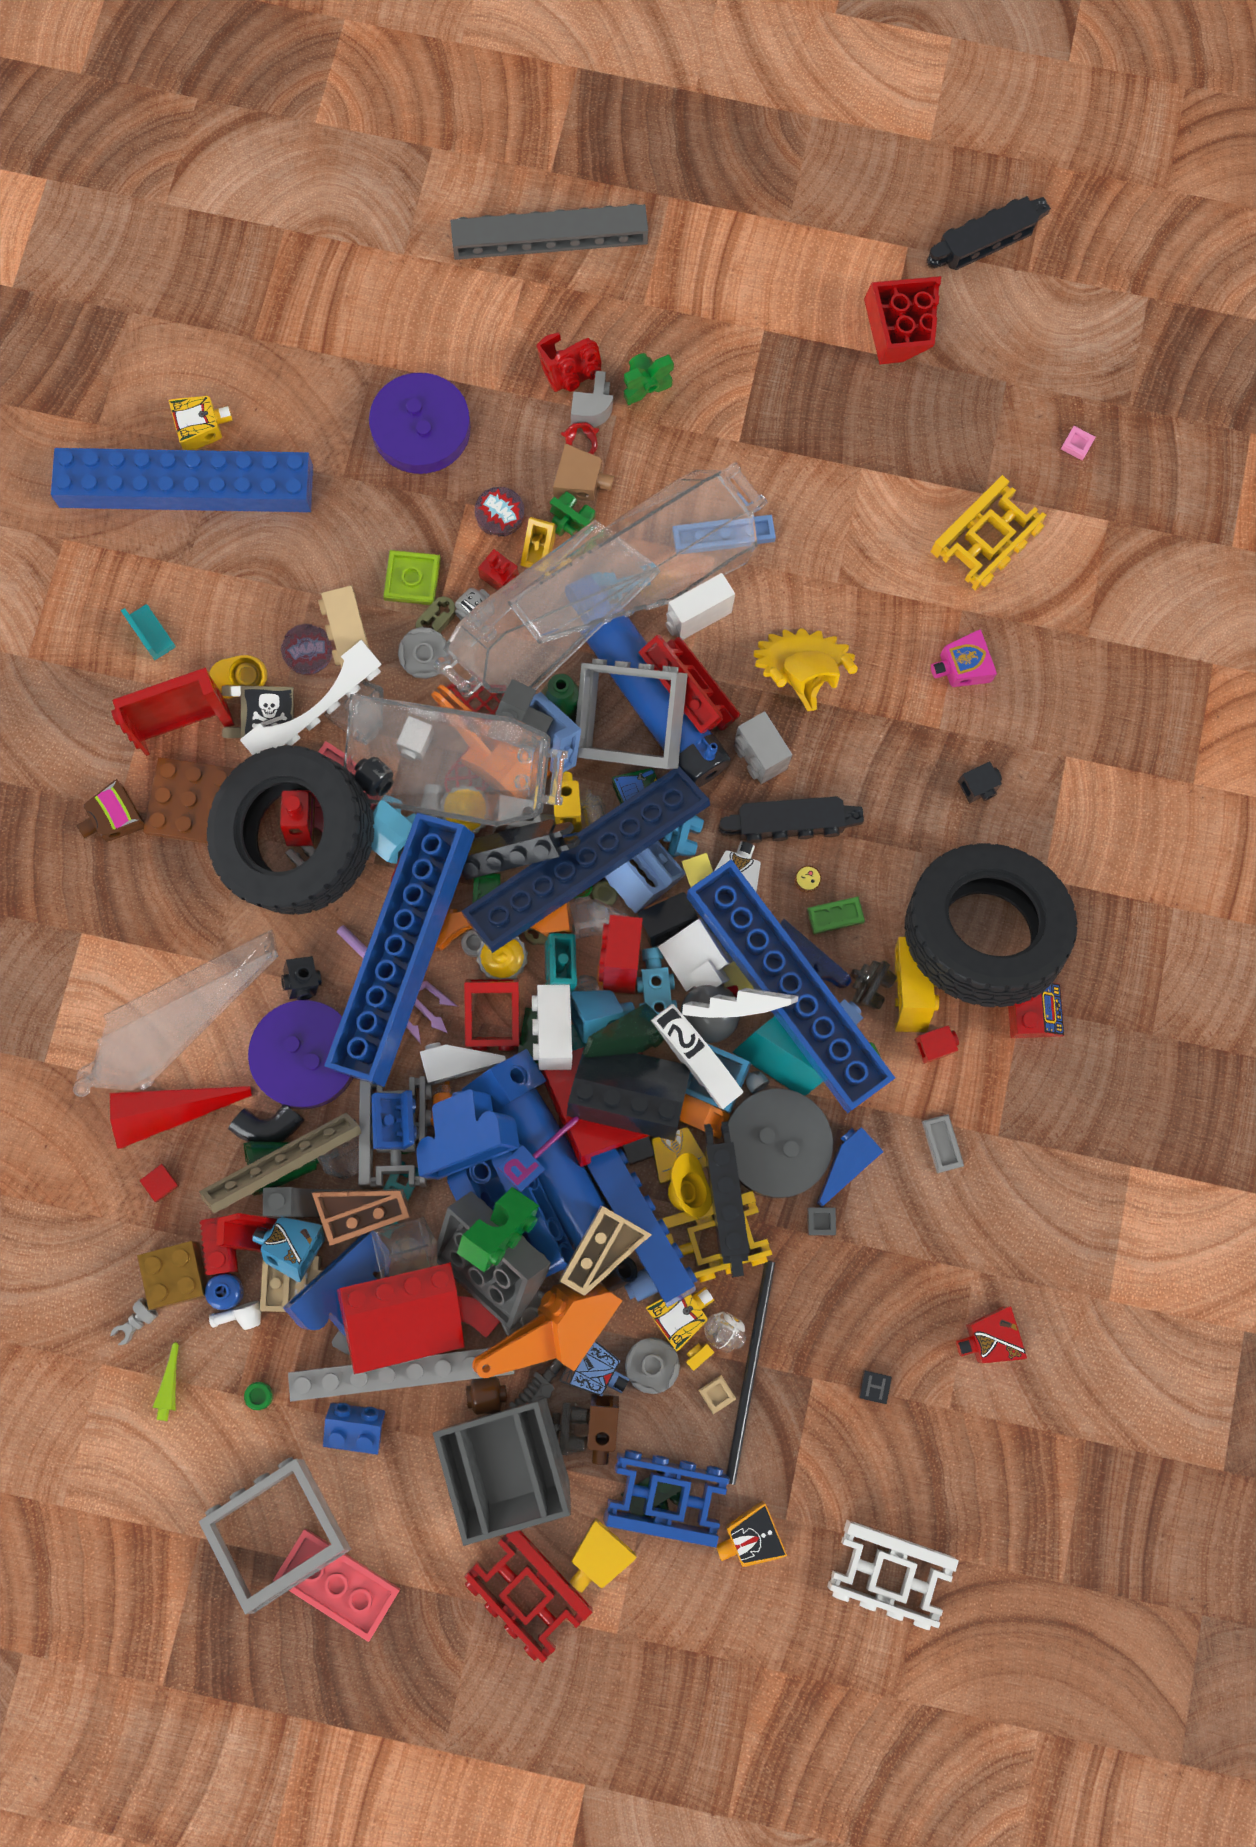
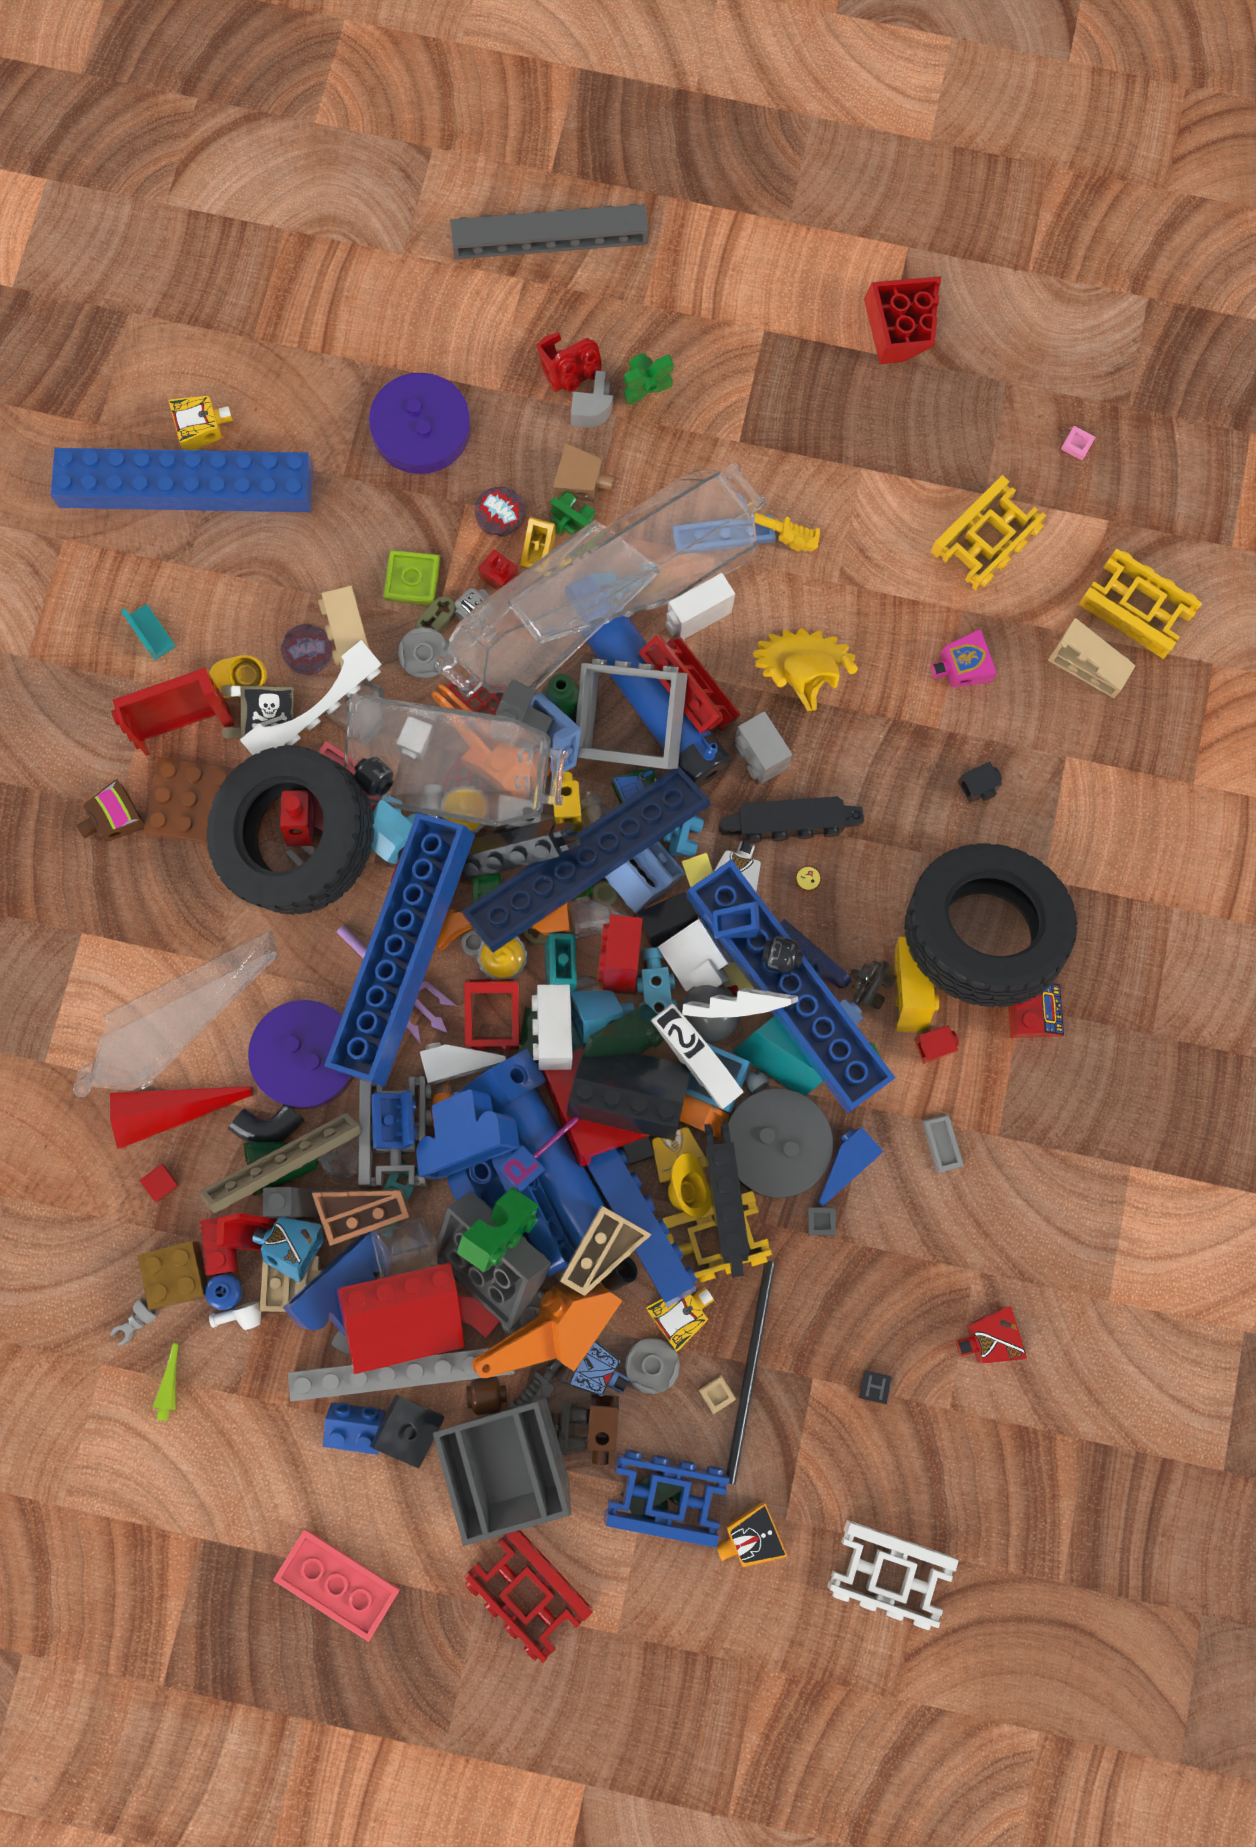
(258, 1396): green tile -> none
(300, 978): black brick -> none
(338, 1547): light grey window -> none
(407, 1431): none -> black plate
(587, 428): red piece -> none
(600, 1557): yellow torso -> none
(641, 1287): medium blue brick -> none
(698, 1355): yellow plate -> none
(725, 1332): clear head -> none
(737, 921): none -> blue slope
(782, 955): none -> black head
(796, 536): none -> yellow piece
(835, 915): bright green plate -> none
(988, 234): black hinge -> none
(1091, 659): none -> tan wedge
(1130, 619): none -> yellow fence

